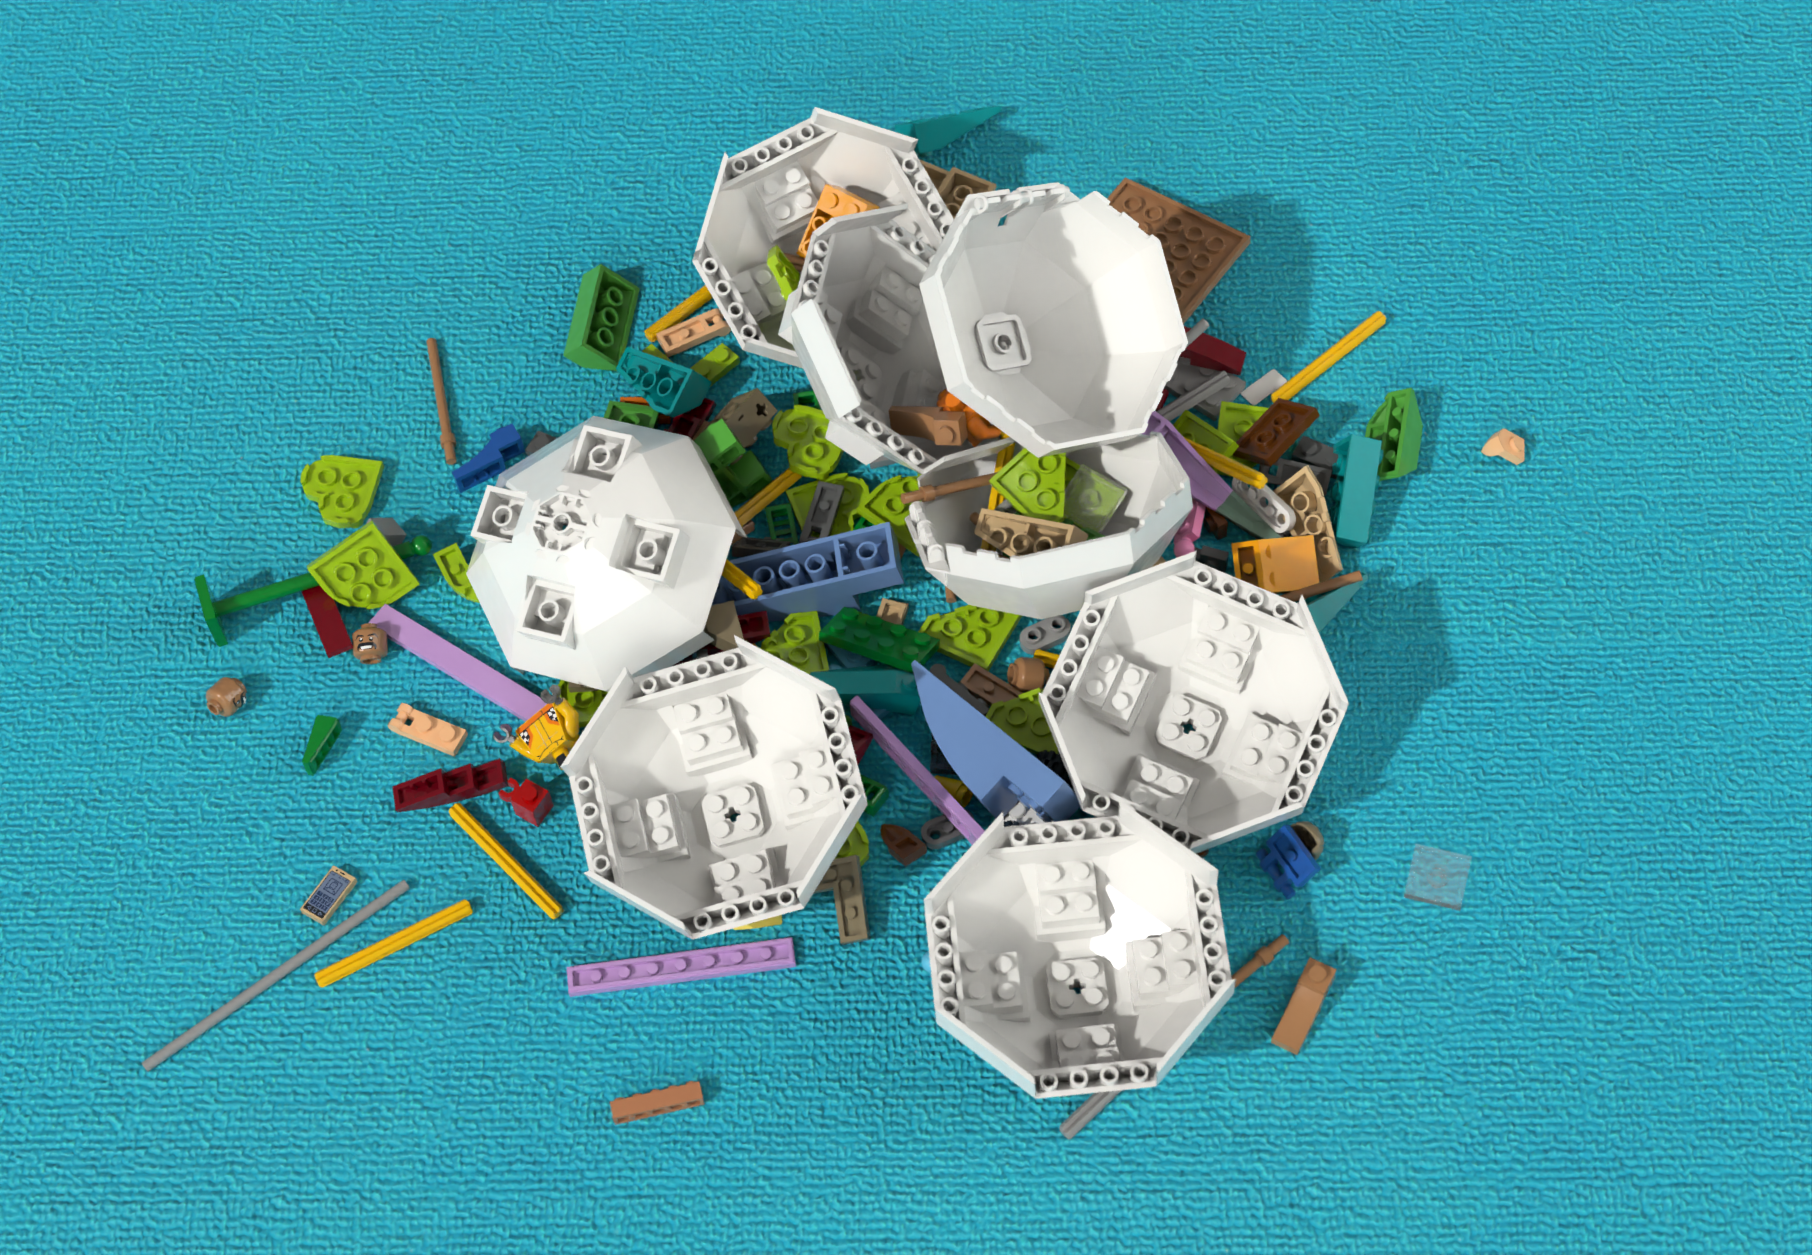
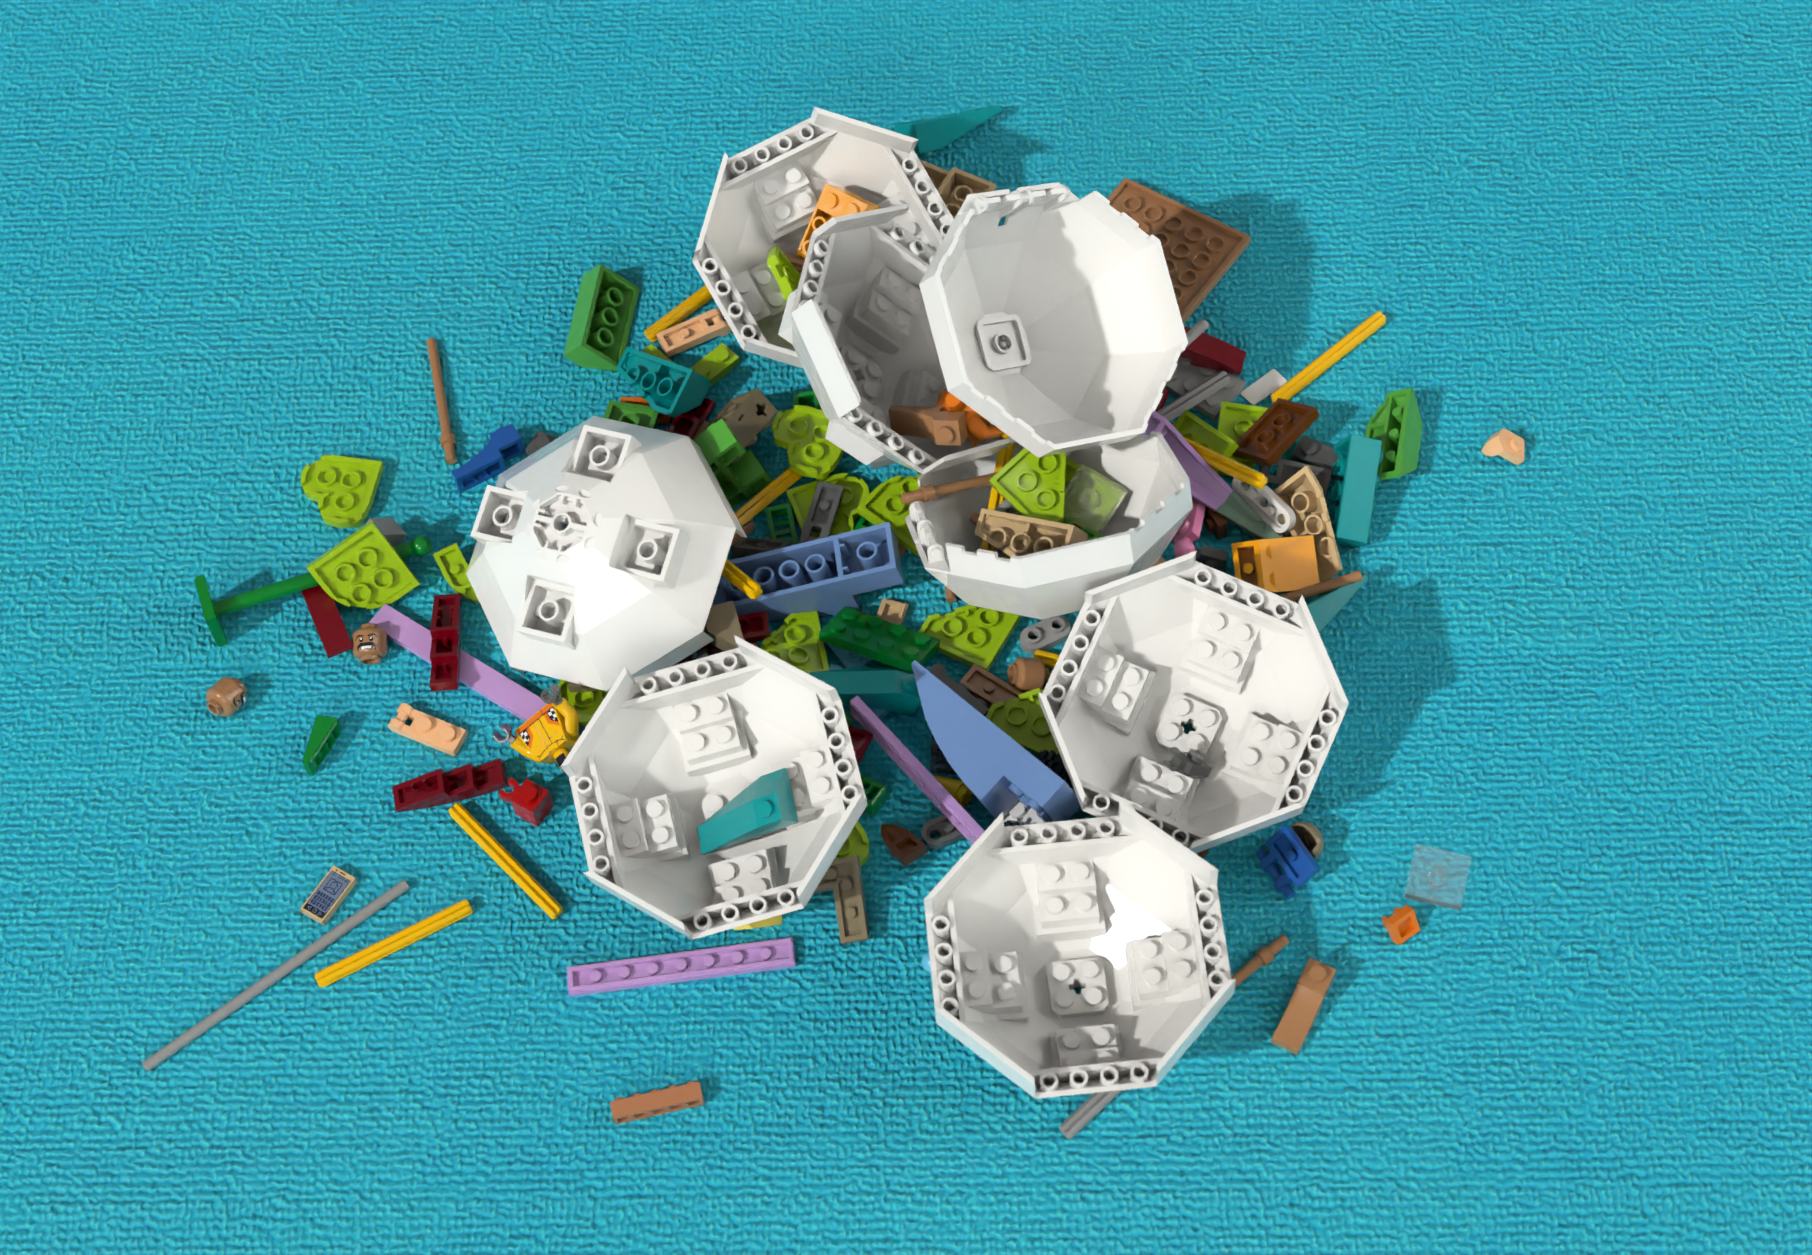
(446, 642): none -> dark red slope
(752, 813): none -> teal wedge
(1190, 762): none -> dark grey plate
(1401, 924): none -> orange tile

